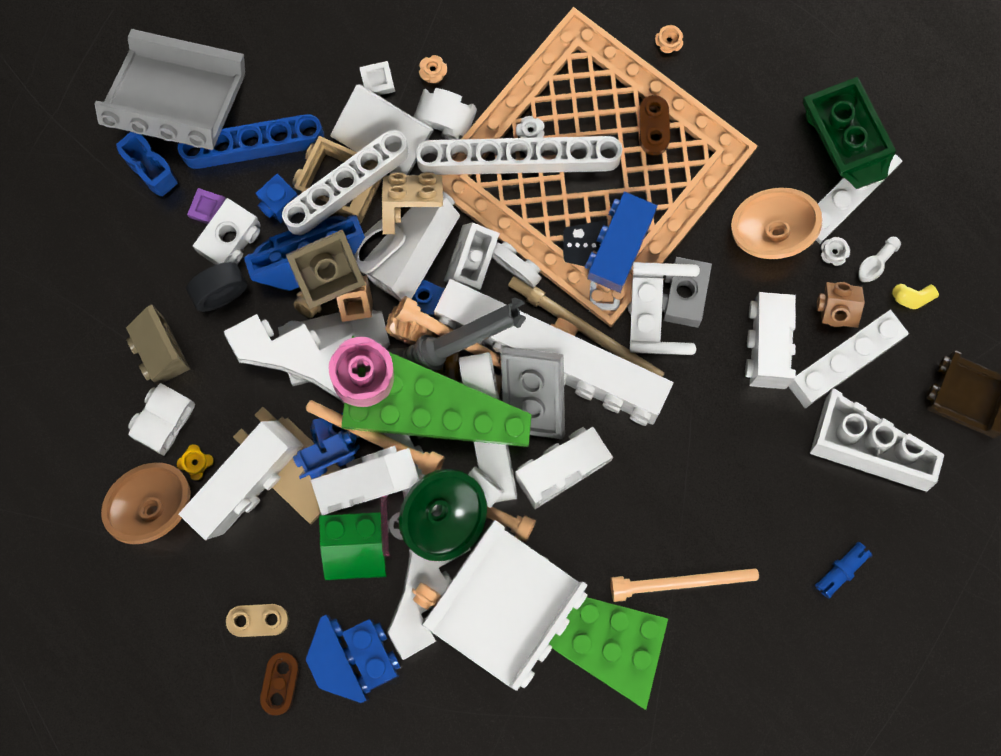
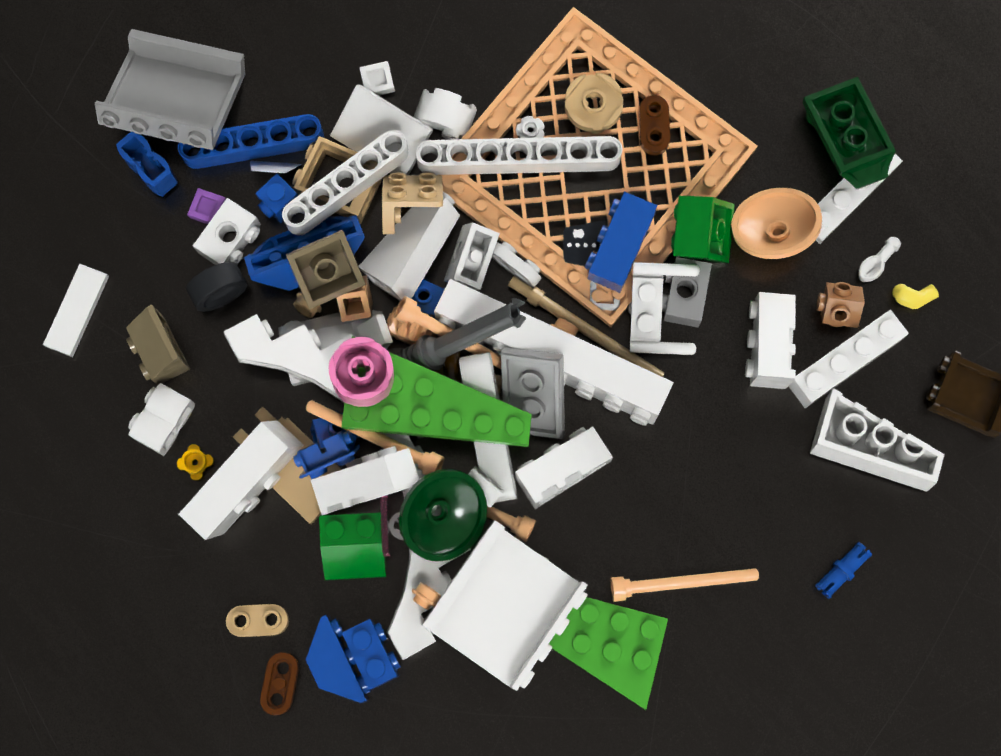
(76, 310): none -> white tile
(145, 503): medium nougat dish -> none
(272, 166): none -> white sticker
(376, 329): none -> white tile
(398, 240): white piece -> none
(432, 76): light nougat plate -> none
(593, 86): none -> tan plate
(672, 32): light nougat plate -> none
(703, 228): none -> green slope
(838, 244): white plate -> none

